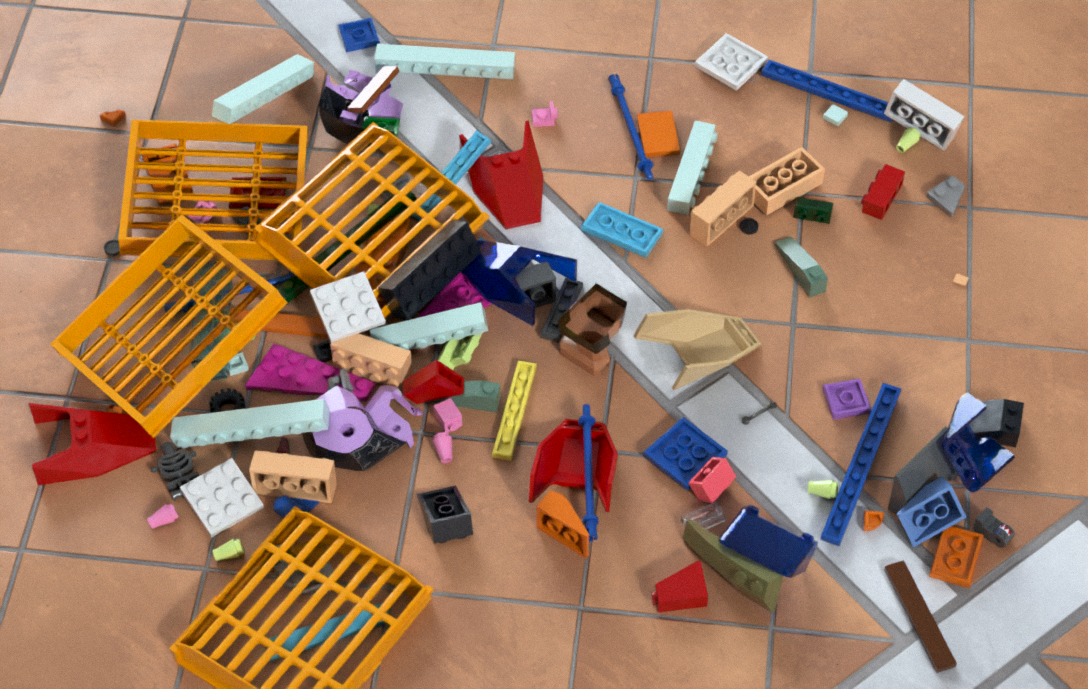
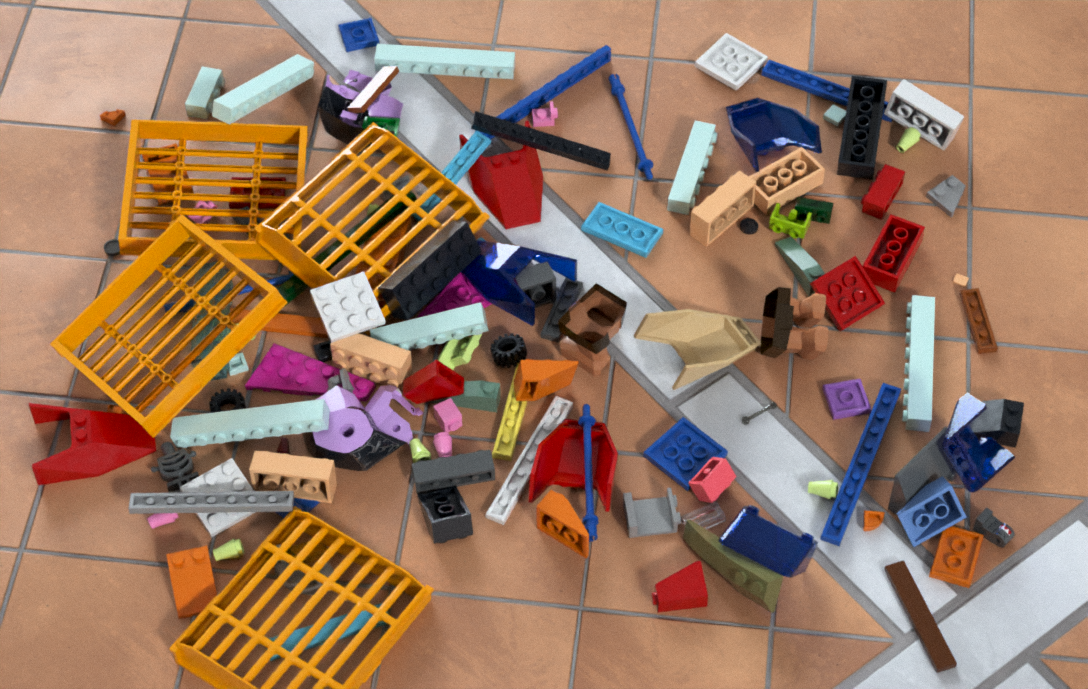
(191, 580): none -> orange slope
(204, 92): none -> light aqua brick
(211, 502): none -> light grey plate
(419, 451): none -> yellowish green cone
(453, 470): none -> dark grey brick
(513, 343): none -> black tyre
(520, 473): none -> white tile
(541, 140): none -> black plate
(542, 377): none -> orange slope
(556, 86): none -> blue plate
(651, 515): none -> light grey panel
(658, 133): orange tile -> none
(769, 126): none -> clear blue windscreen
(781, 313): none -> piece
(789, 224): none -> lime window
(848, 293): none -> red plate
(862, 127): none -> black brick
(893, 252): none -> red brick
(920, 363): none -> light aqua brick
(978, 321): none -> dark orange tile

